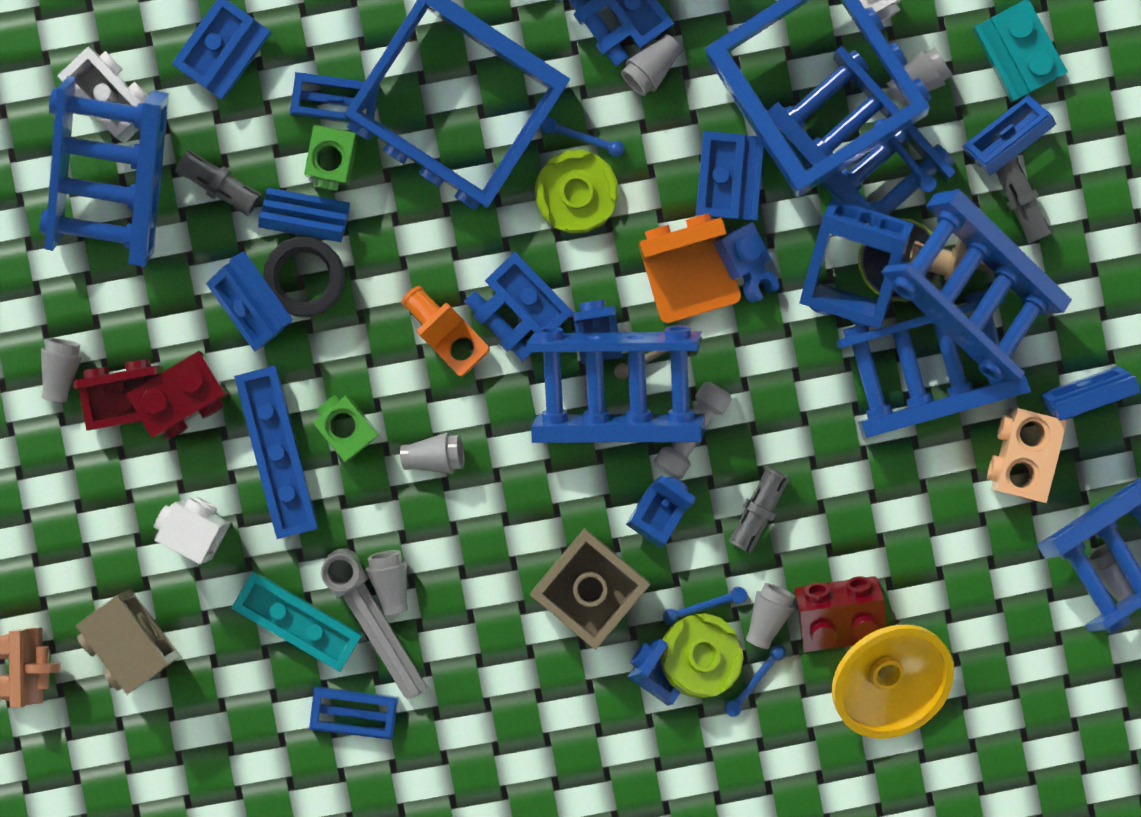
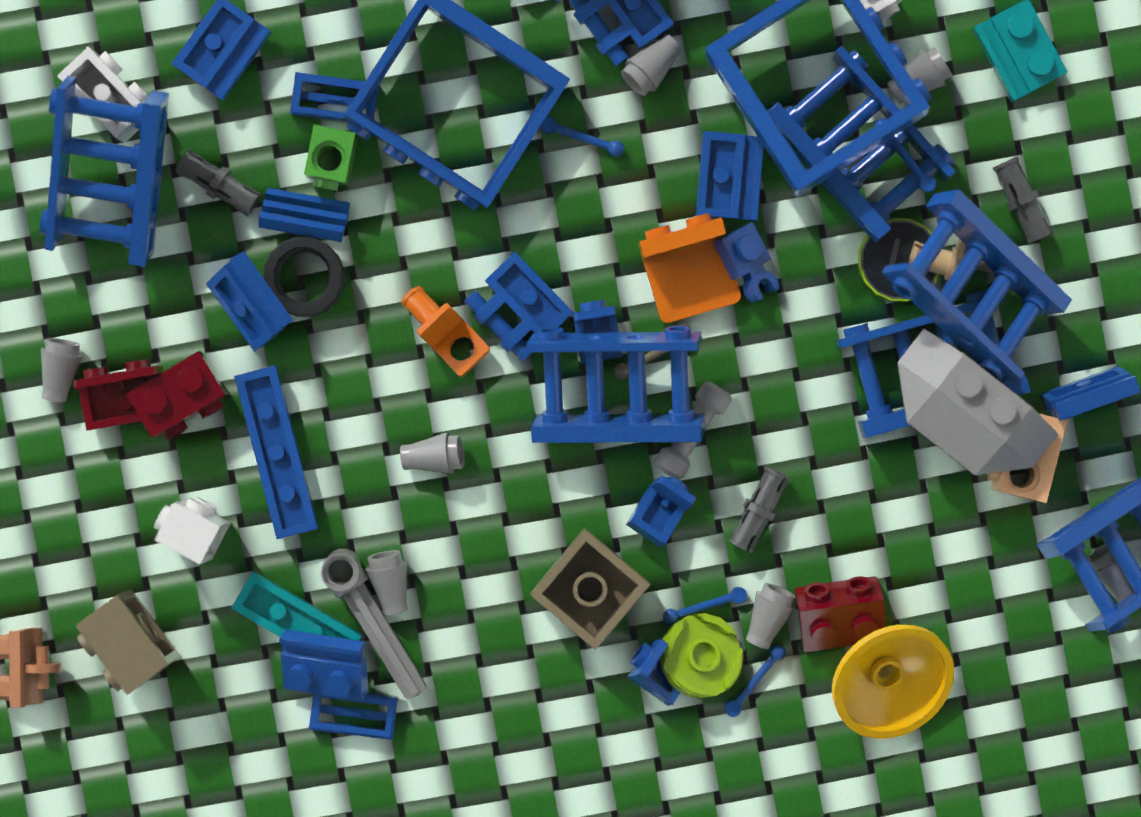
(324, 665): none -> blue plate
(362, 435): bright green brick -> none
(576, 191): lime tile -> none
(865, 228): blue window -> none
(968, 410): none -> light grey wedge
(1011, 138): blue tile -> none

